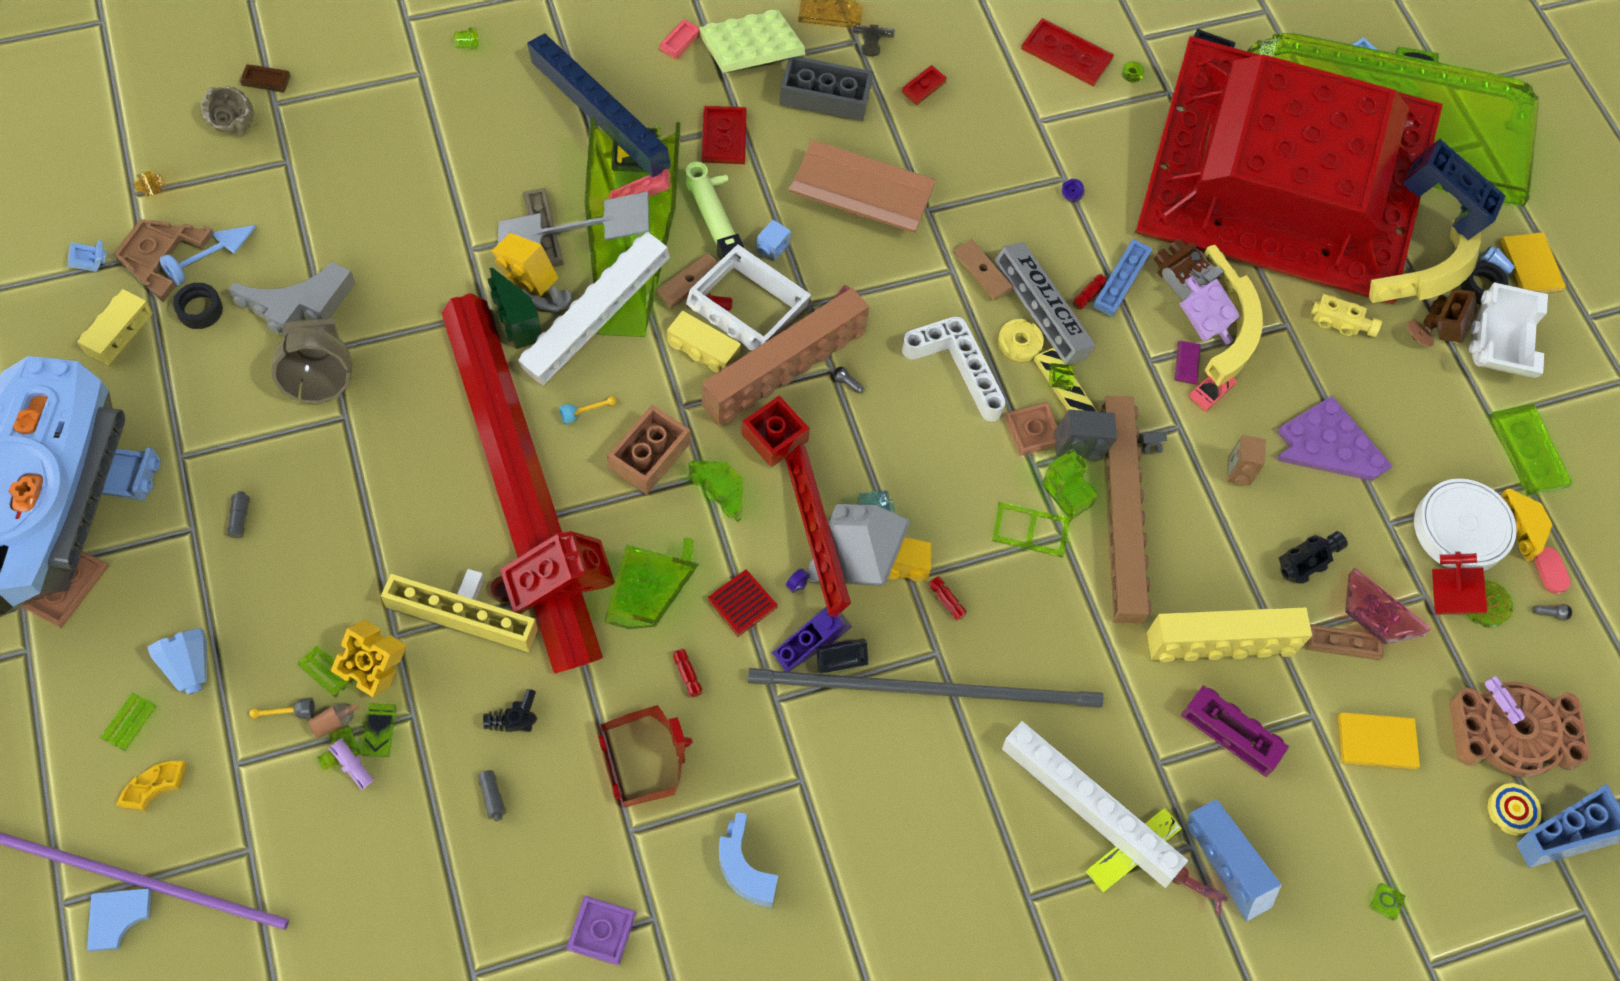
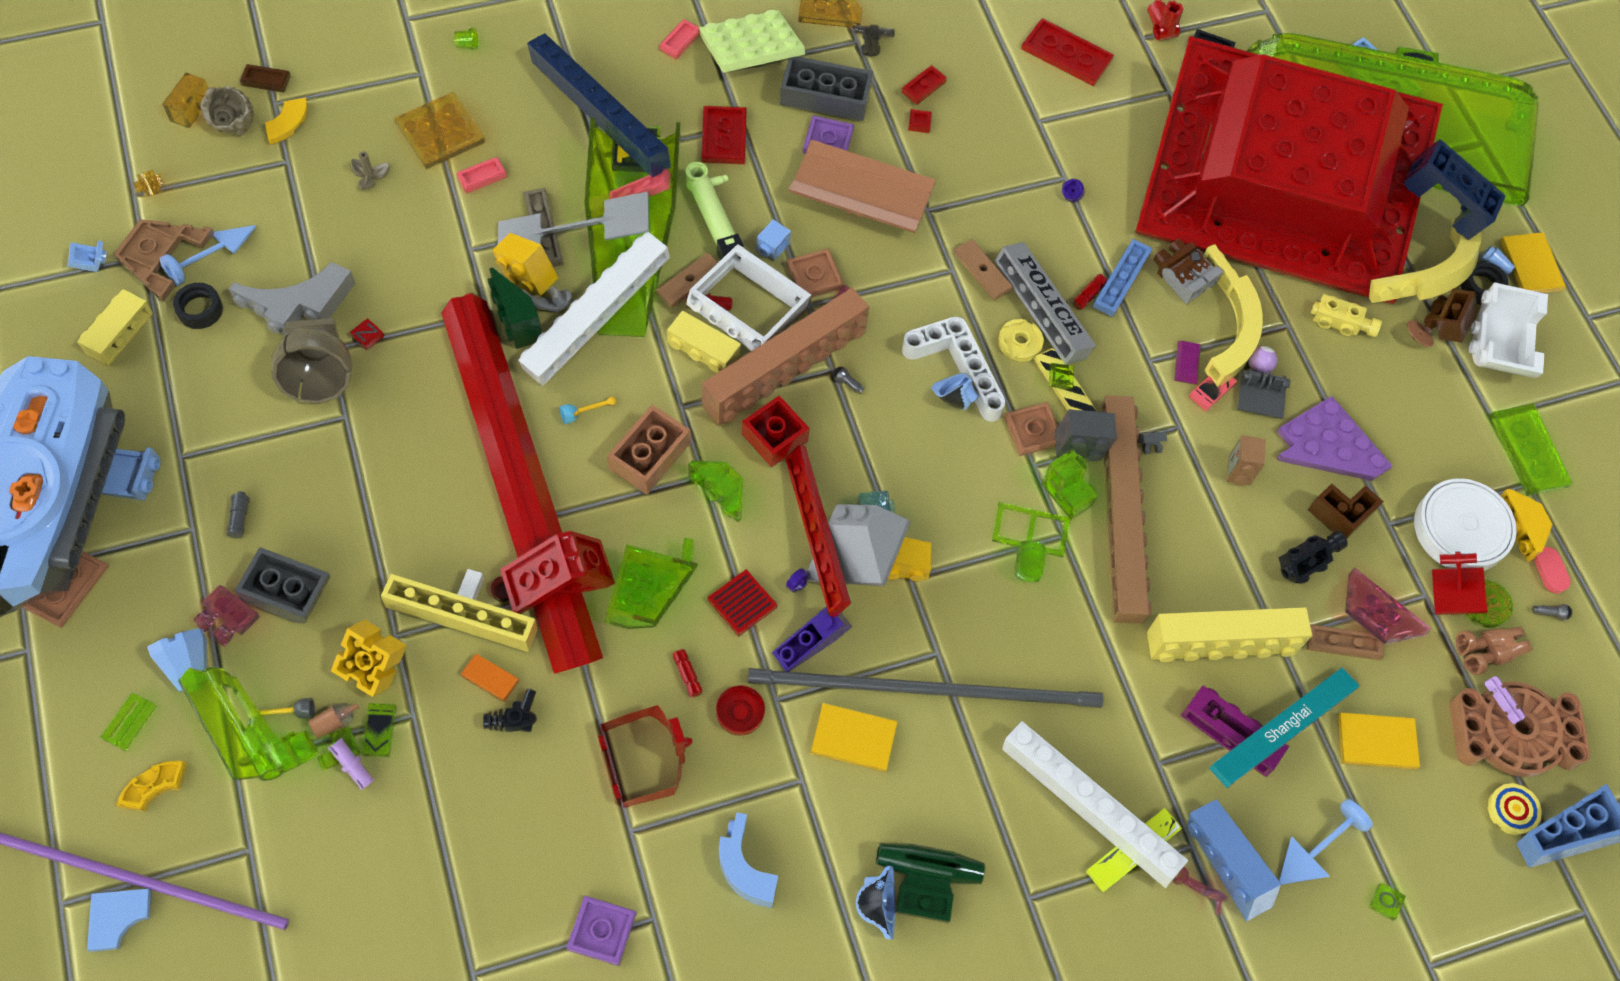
(180, 103): none -> clear yellow piece
(231, 610): none -> clear pink plate
(244, 751): none -> clear neon green panel
(281, 586): none -> dark grey brick
(290, 118): none -> yellow tile
(340, 685): clear neon green tile -> none
(363, 169): none -> dark tan plant
(367, 334): none -> red tile
(439, 130): none -> clear yellow plate
(481, 175): none -> coral tile
(490, 677): none -> orange tile
(492, 796): dark grey piece -> none
(740, 710): none -> red piece
(815, 273): none -> nougat tile
(829, 132): none -> medium lavender tile
(842, 655): black tile -> none
(854, 737): none -> yellow tile
(877, 901): none -> hat
(919, 121): none -> red tile
(928, 878): none -> dark green plate
(947, 598): red axle -> none
(956, 391): none -> light blue hat
(1030, 561): none -> clear neon green gear
(1132, 71): clear neon green tile -> none
(1165, 19): none -> red piece
(1209, 310): lavender plate -> none
(1262, 393): none -> dark grey hinge
(1263, 360): none -> lavender piece
(1283, 728): none -> teal tile
(1301, 866): none -> light blue piece
(1344, 514): none -> reddish brown brick
(1499, 644): none -> nougat piece

